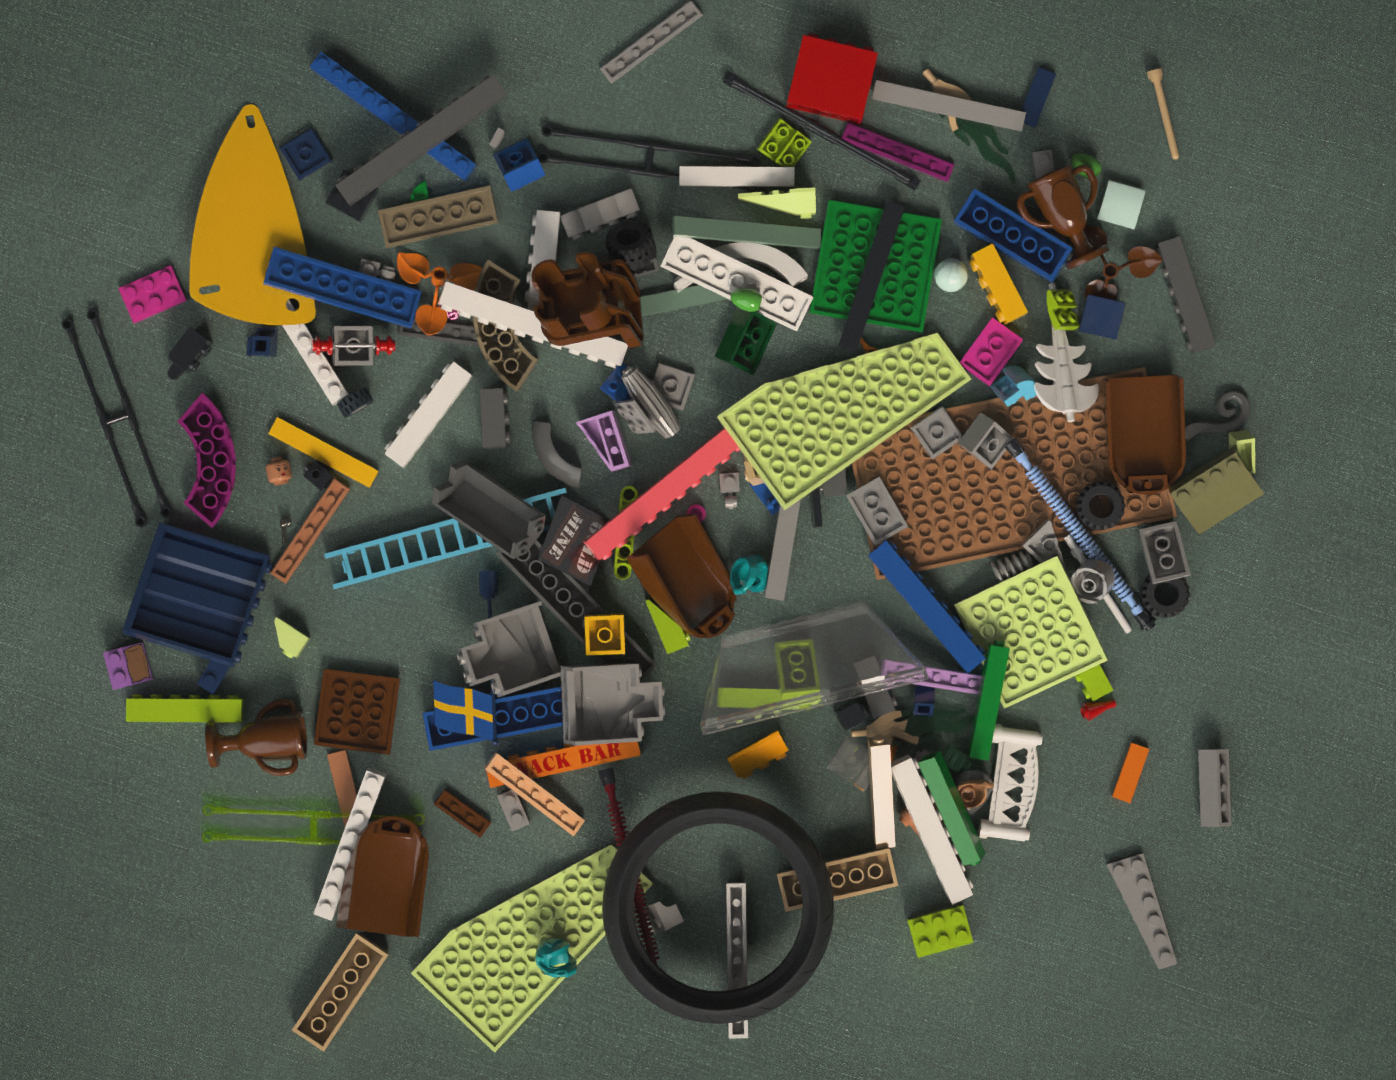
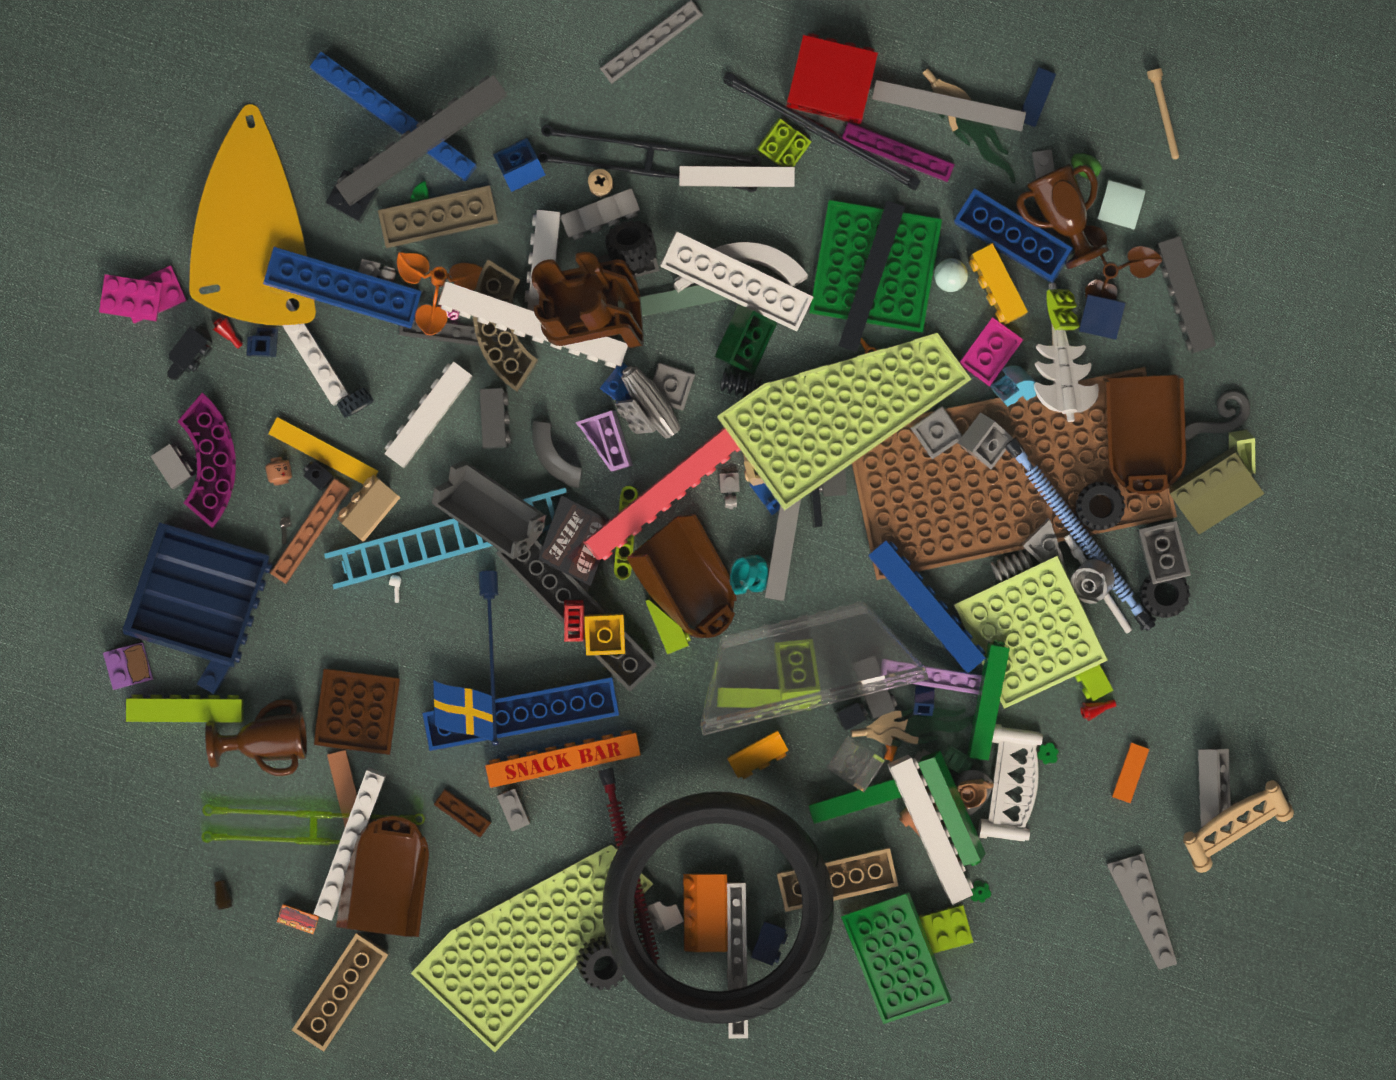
(106, 422): black bar -> none
(130, 297): none -> dark pink plate
(172, 466): none -> light grey brick
(222, 895): none -> dark brown cone
(224, 328): none -> red cone
(290, 638): yellowish green slope -> none
(298, 918): none -> slope
(305, 154): dark blue tile -> none
(352, 345): light grey brick -> none
(368, 507): none -> tan slope
(395, 581): none -> white hand
(497, 138): light grey tile -> none
(510, 651): light grey panel -> none
(534, 794): light nougat plate -> none
(554, 952): teal helmet -> none
(573, 604): none -> red slope
(586, 962): none -> black tyre
(595, 188): none -> tan piece
(608, 703): light grey panel -> none
(698, 510): dark pink tile -> none
(705, 912): none -> orange slope
(738, 384): none -> black piece
(746, 232): sand green tile -> none
(746, 299): bright green animal -> none
(769, 942): none -> dark blue brick
(796, 202): yellowish green wedge -> none
(854, 801): none -> green brick
(876, 511): light grey plate -> none
(881, 792): brick -> none
(896, 958): none -> green plate
(986, 893): none -> green plant
(1049, 747): none -> green plant
(1274, 805): none -> tan piece

